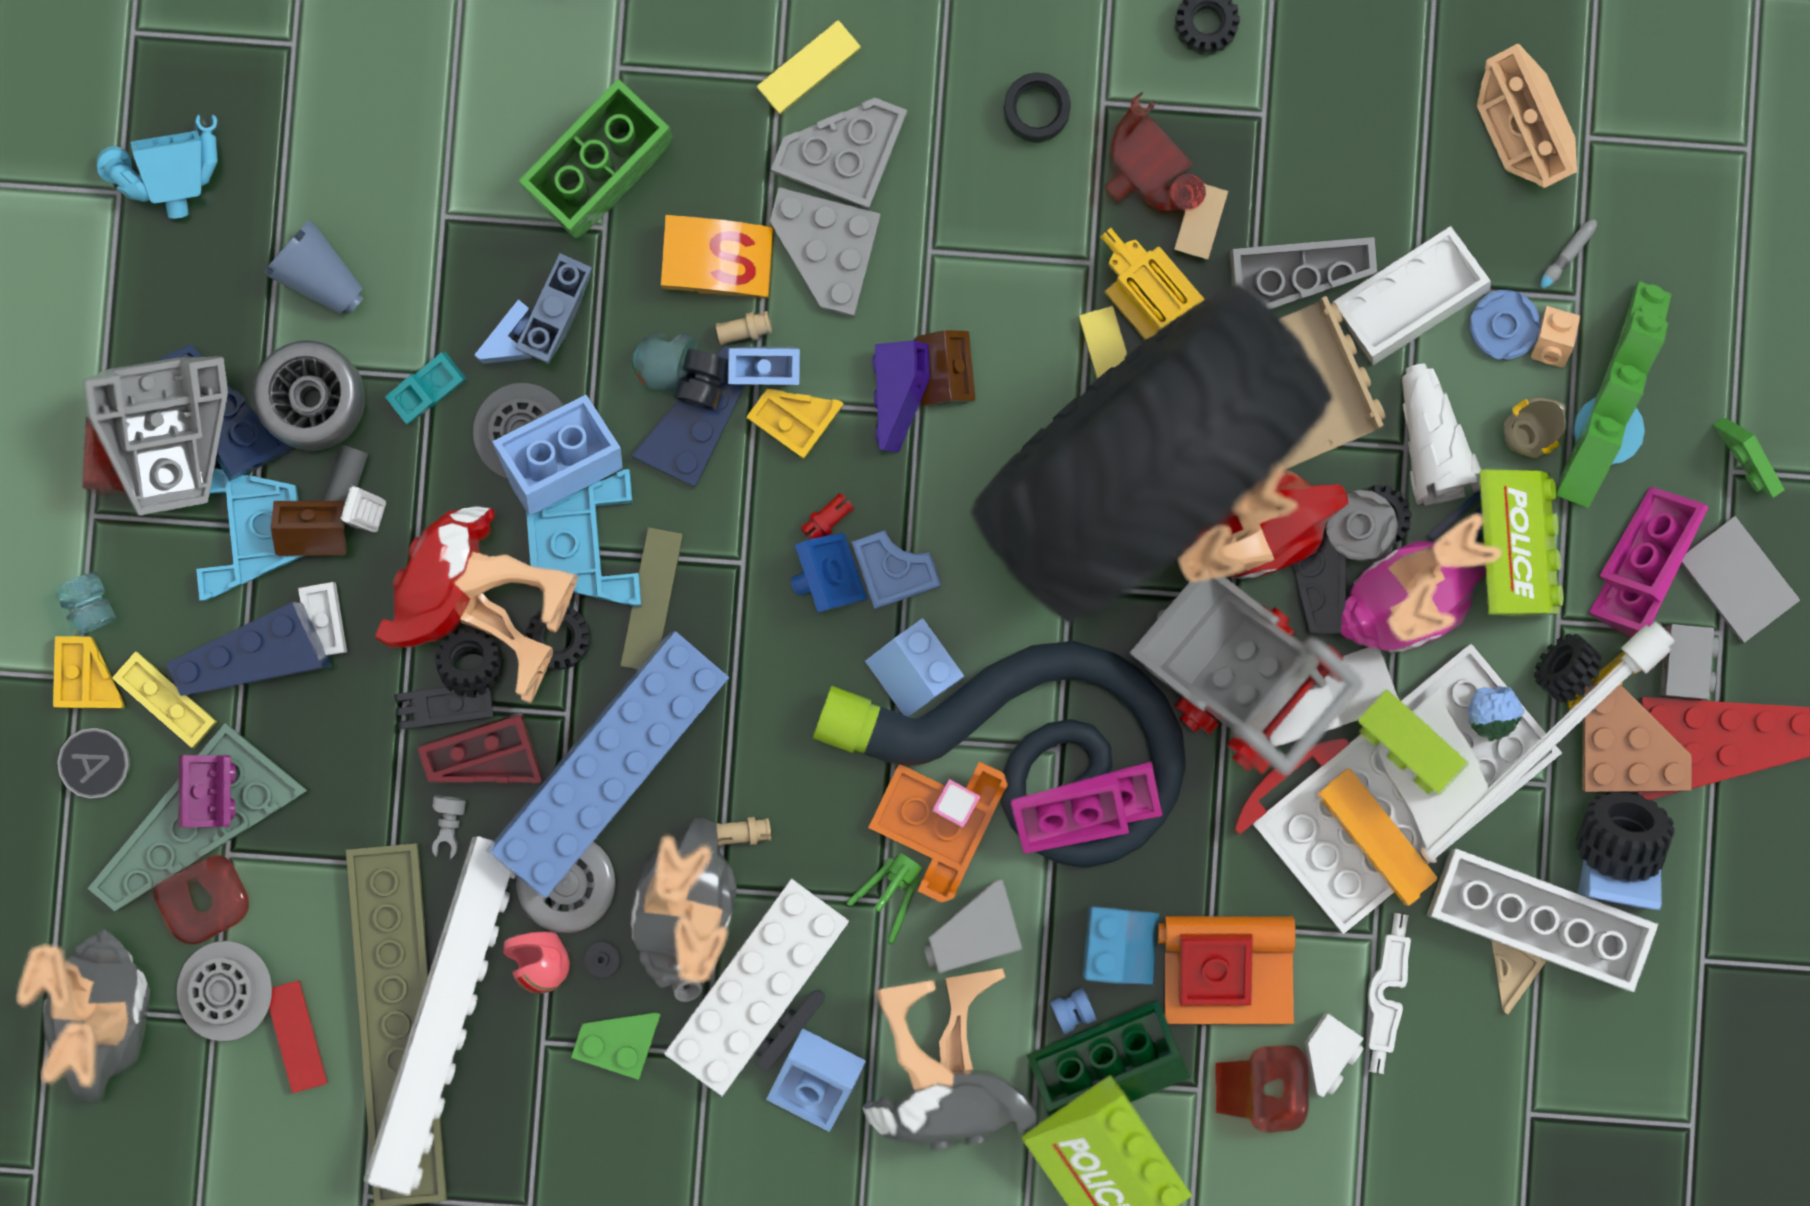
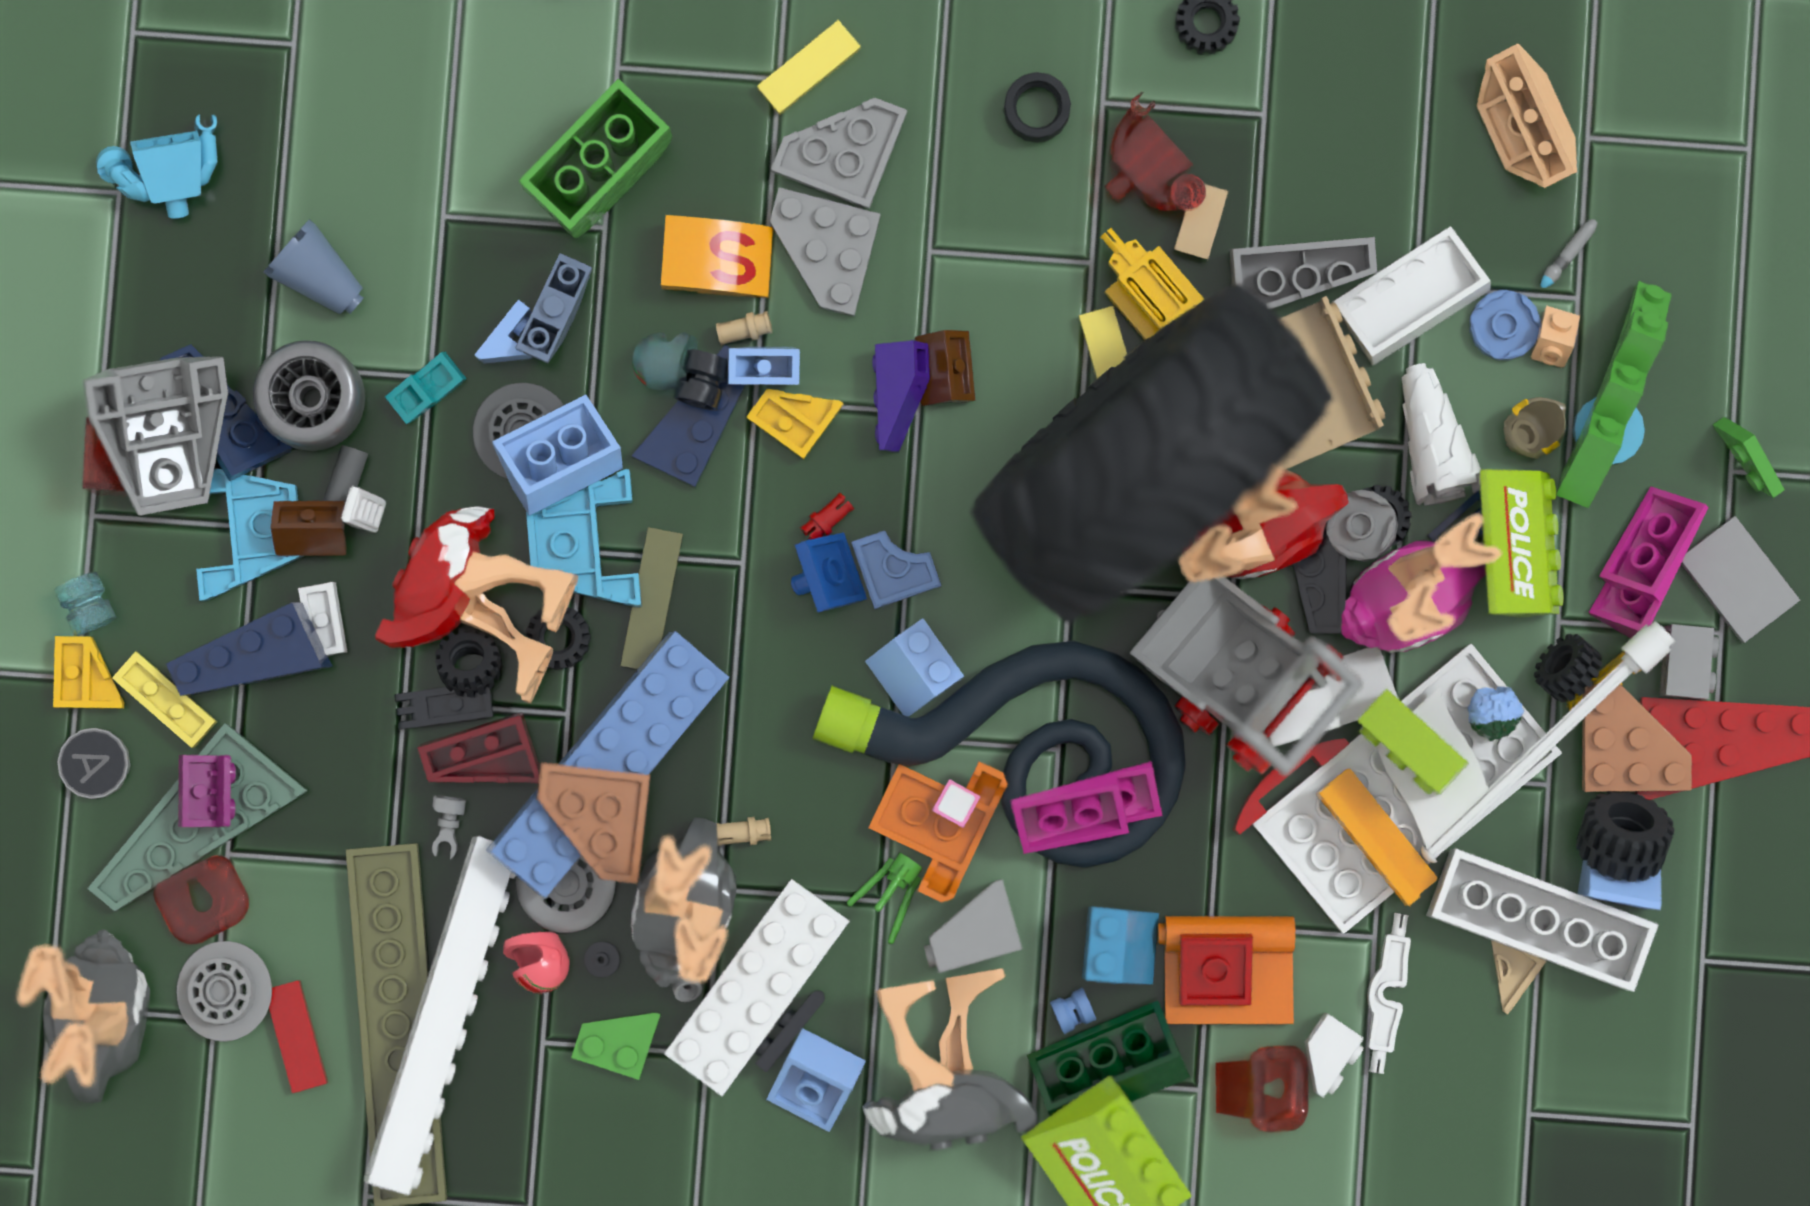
(599, 815): none -> nougat plate

